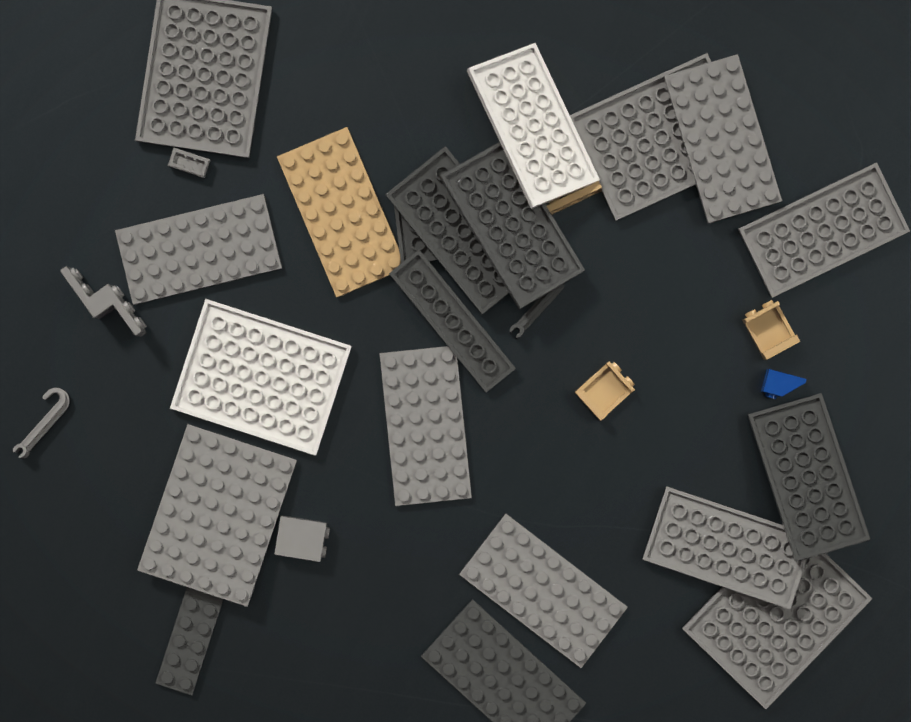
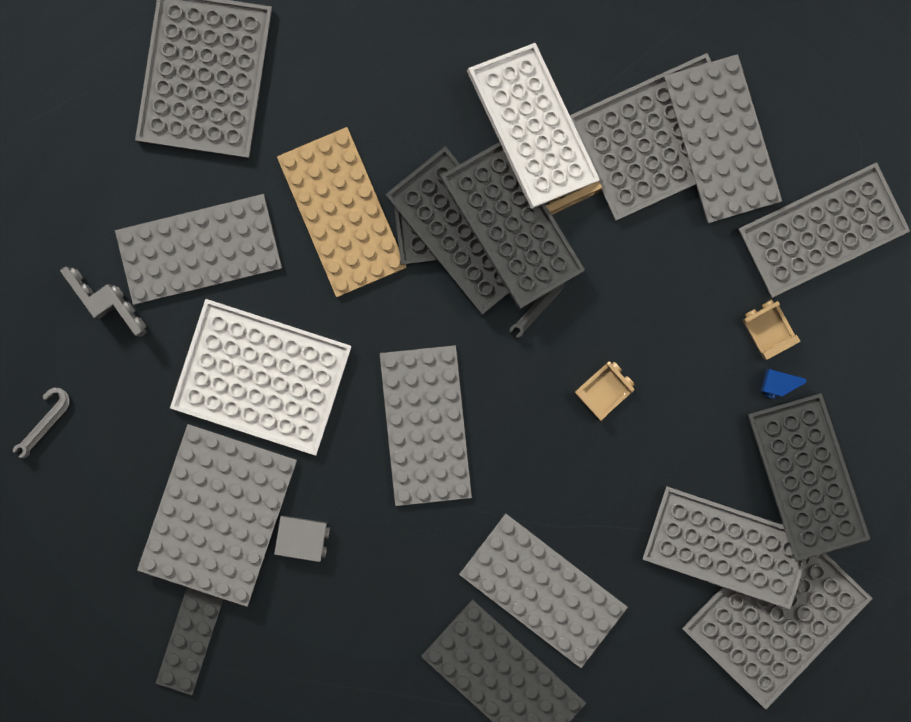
(189, 162): light grey plate -> none
(452, 320): dark grey plate -> none

